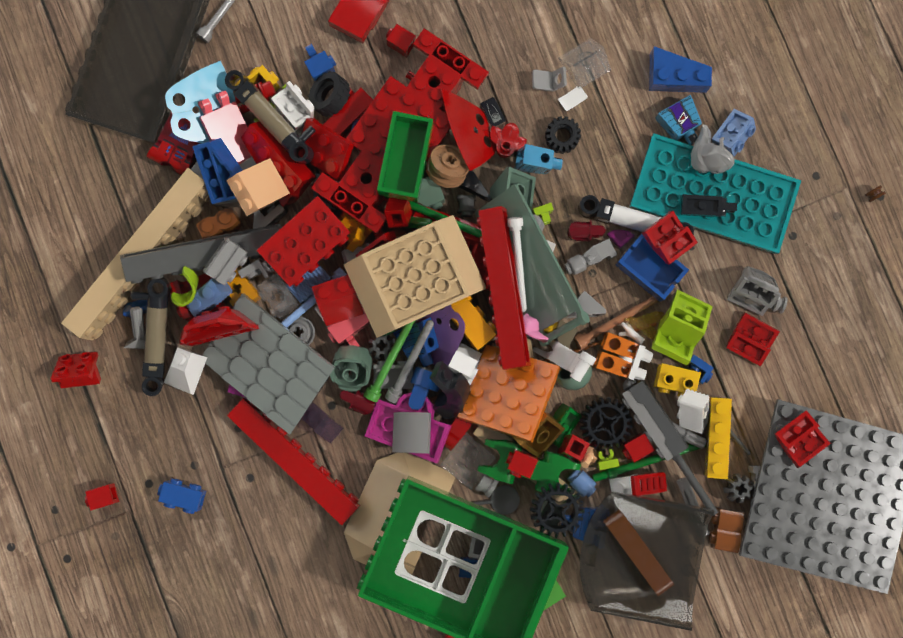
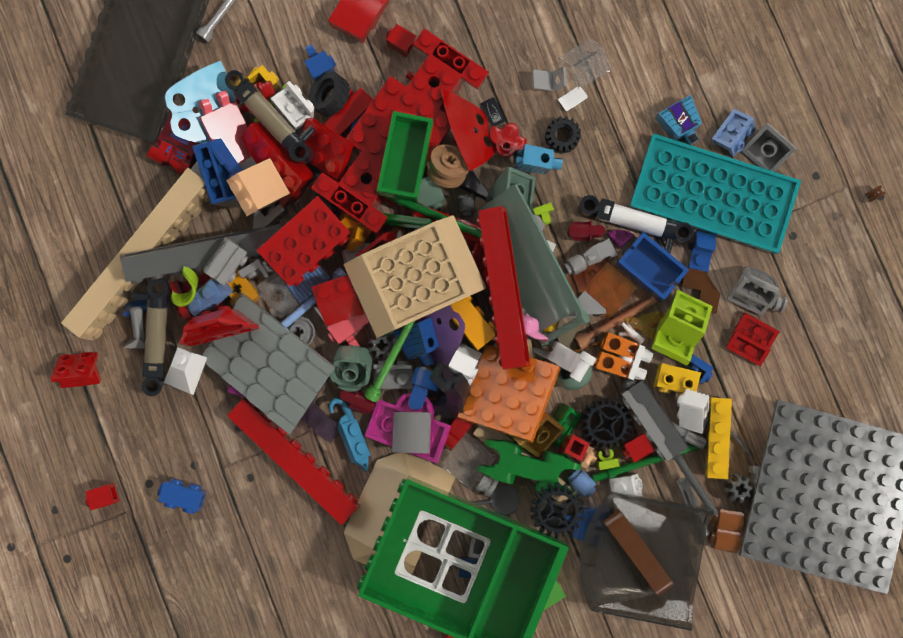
(223, 222): dark orange brick -> none
(351, 435): none -> dark azure plate
(395, 391): light grey piece -> none
(398, 212): red brick -> none
(515, 225): white piece -> none
(521, 463): red brick -> none
(609, 289): none -> clear orange piece
(650, 483): red slope -> none
(669, 237): red slope -> none
(677, 73): blue wedge -> none
(700, 281): none -> reddish brown tile
(702, 249): none -> blue slope
(706, 206): black hinge -> none
(708, 156): light grey piece -> none
(768, 148): none -> light grey slope
(802, 439): red slope -> none

